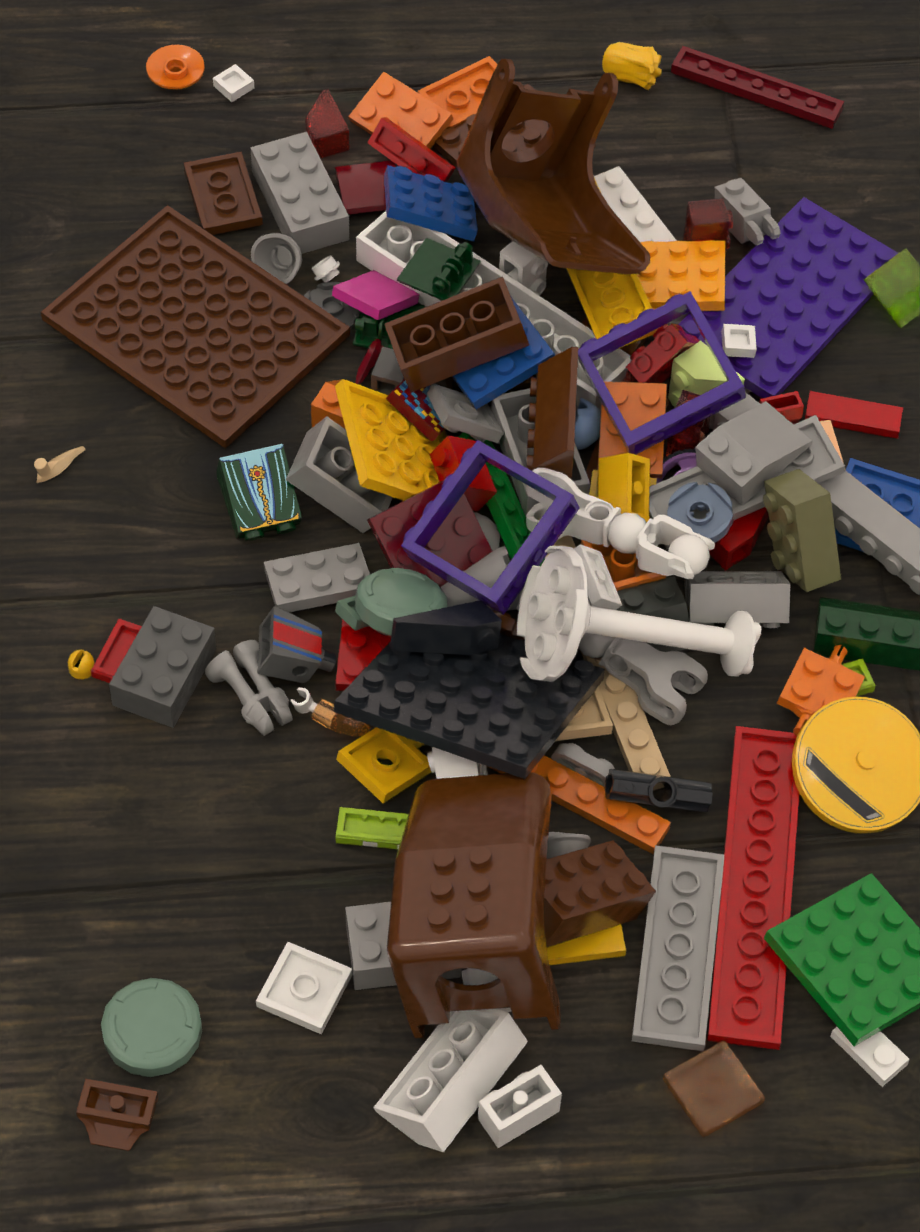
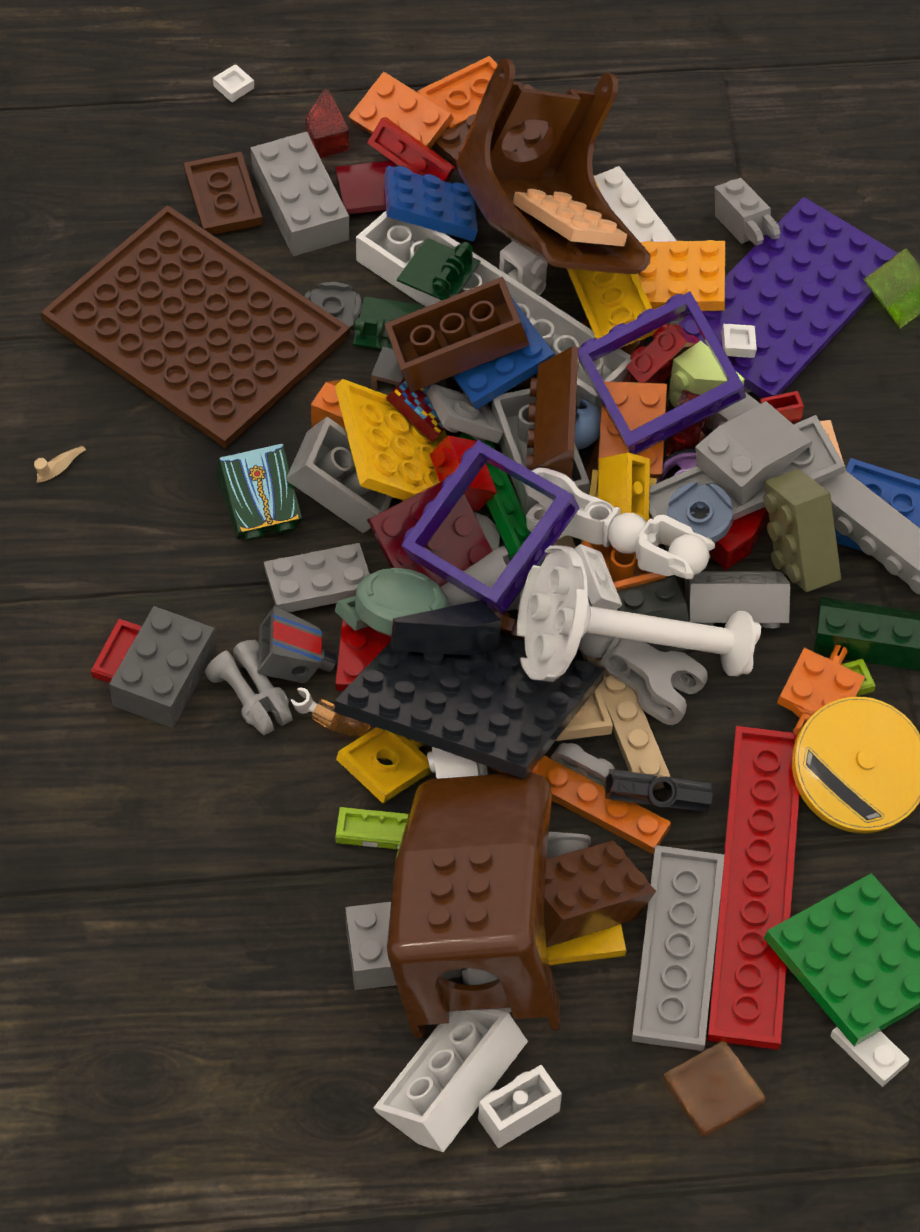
(85, 666): yellow hinge -> none
(115, 1113): reddish brown slope -> none
(151, 1027): sand green piece -> none
(175, 67): orange dish -> none
(277, 255): light grey helmet -> none
(304, 987): white plate -> none
(326, 269): white plate -> none
(369, 360): dark red bar -> none
(375, 295): dark pink tile -> none
(569, 217): none -> light nougat plate
(632, 64): yellow piece -> none
(708, 221): clear red brick -> none
(757, 87): dark red plate -> none
(855, 414): red tile -> none

